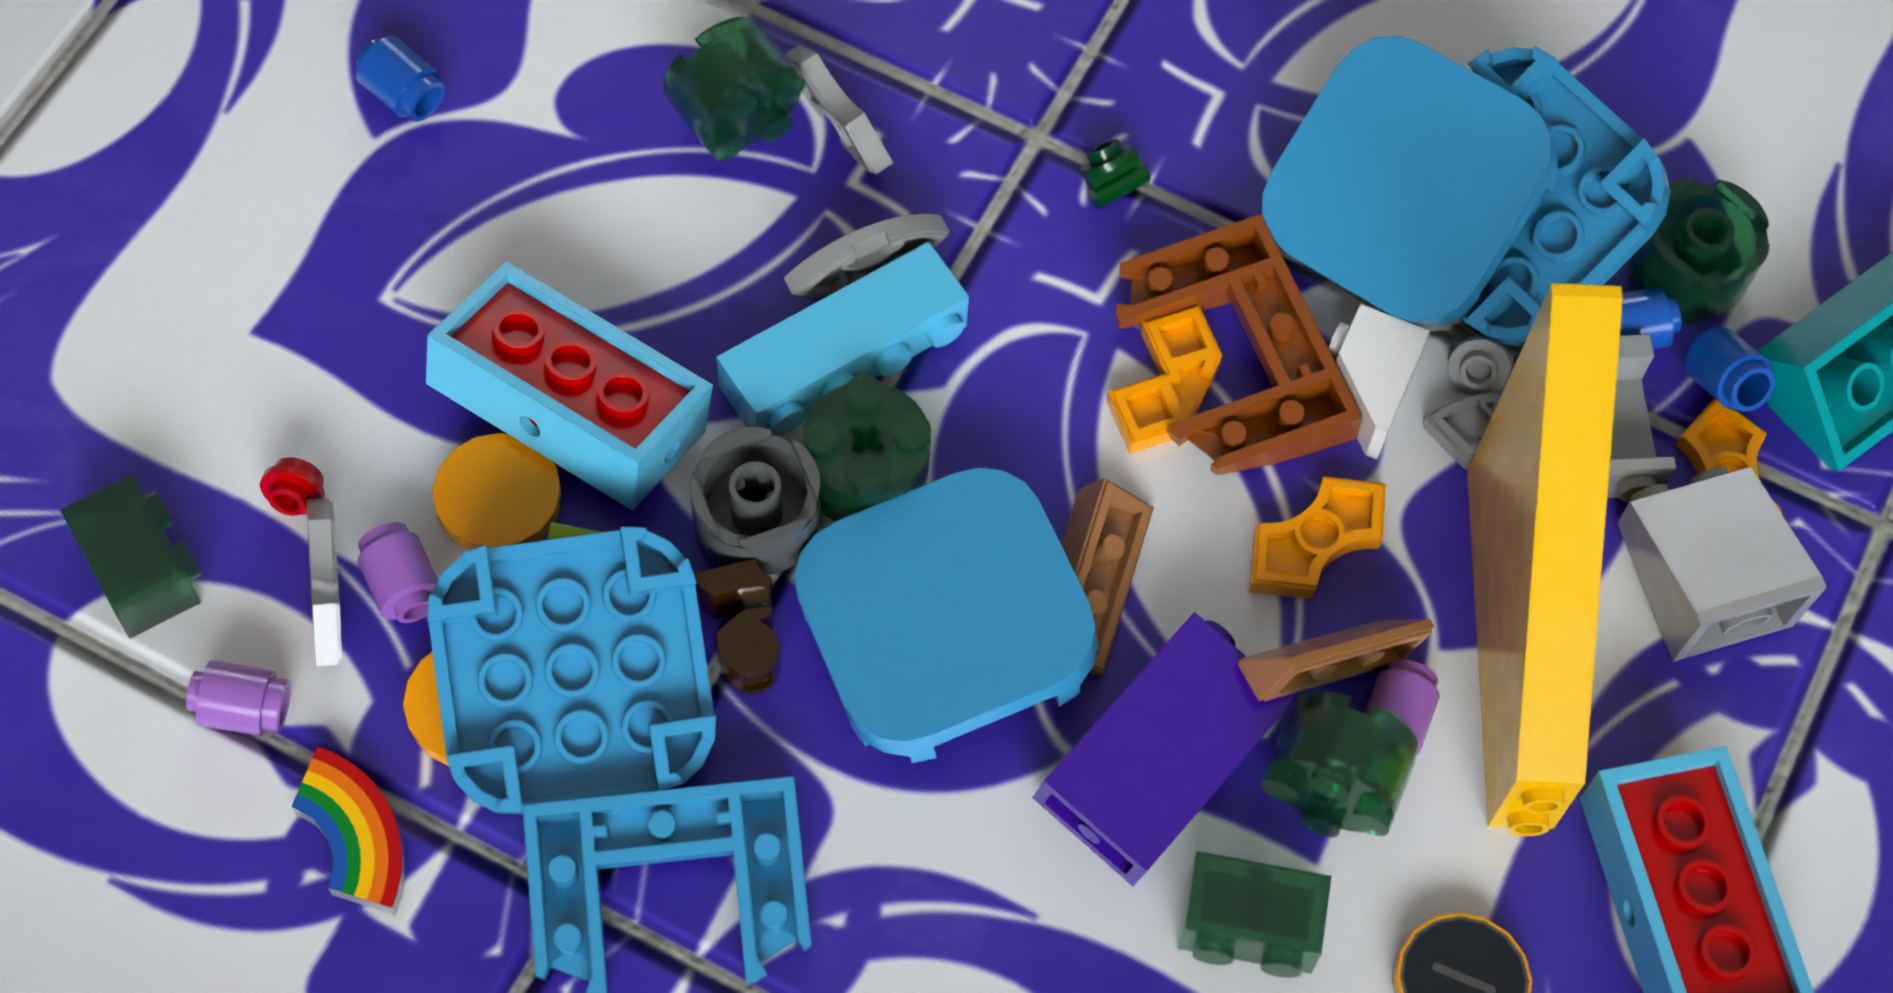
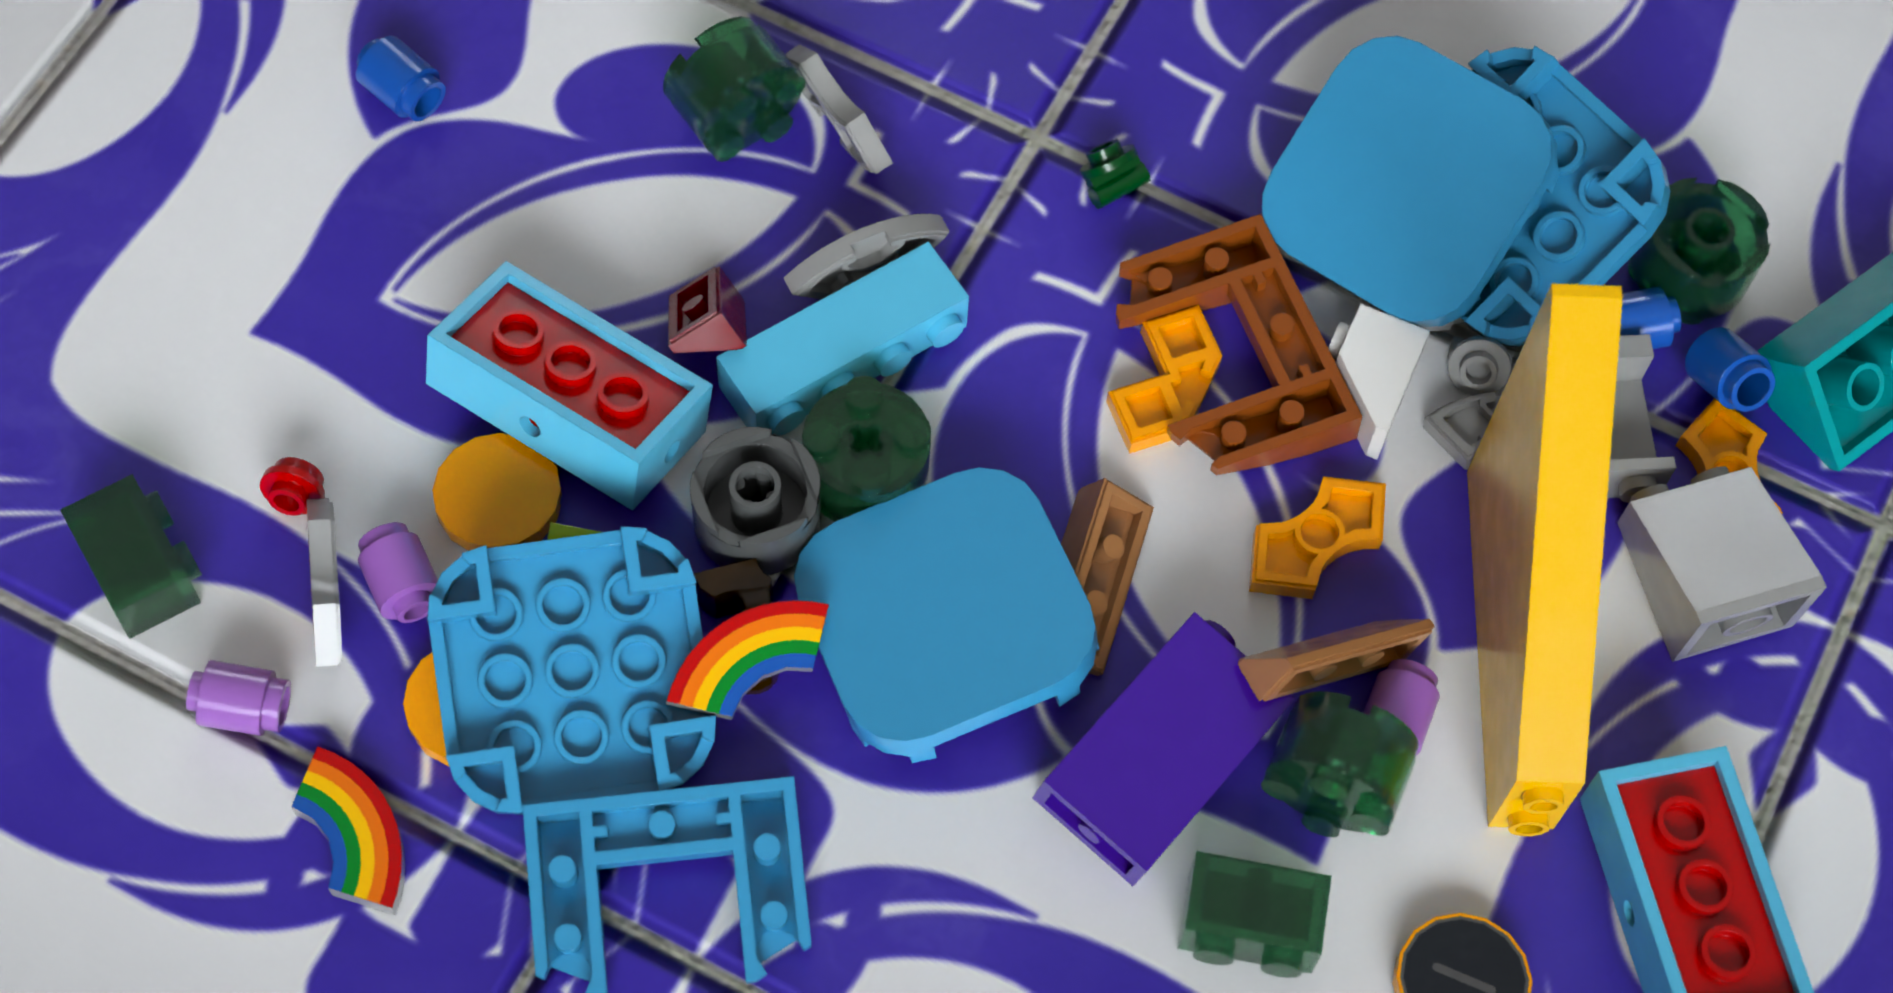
(707, 315): none -> slope
(746, 651): none -> tile

